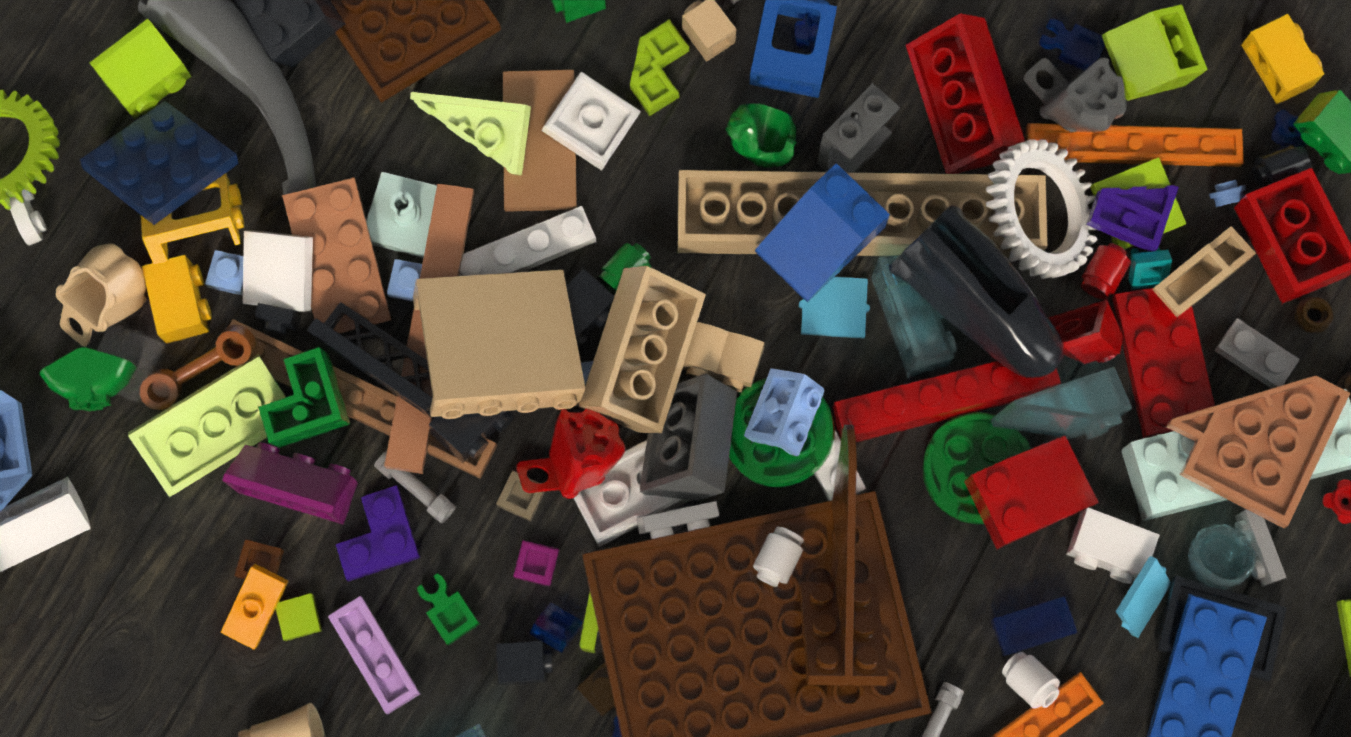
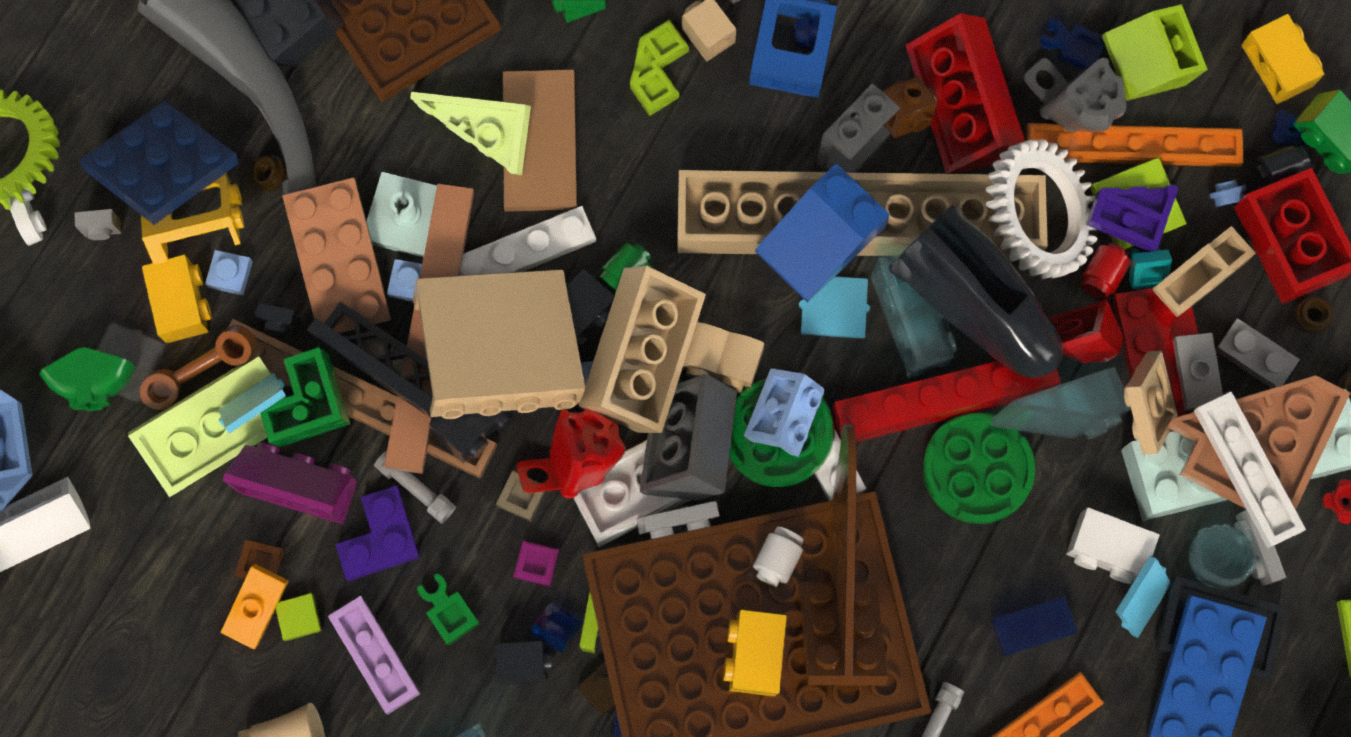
(98, 224): none -> light grey plate
(101, 291): tan piece -> none
(141, 69): lime slope -> none
(251, 402): none -> piece
(269, 172): none -> dark brown plate
(277, 270): white tile -> none
(591, 121): white tile -> none
(756, 653): none -> yellow brick
(762, 134): green hair -> none
(915, 103): none -> reddish brown brick
(1030, 491): red slope -> none
(1031, 680): white brick -> none
(1150, 402): none -> tan plate
(1197, 369): none -> light grey plate
(1249, 470): none -> white plate

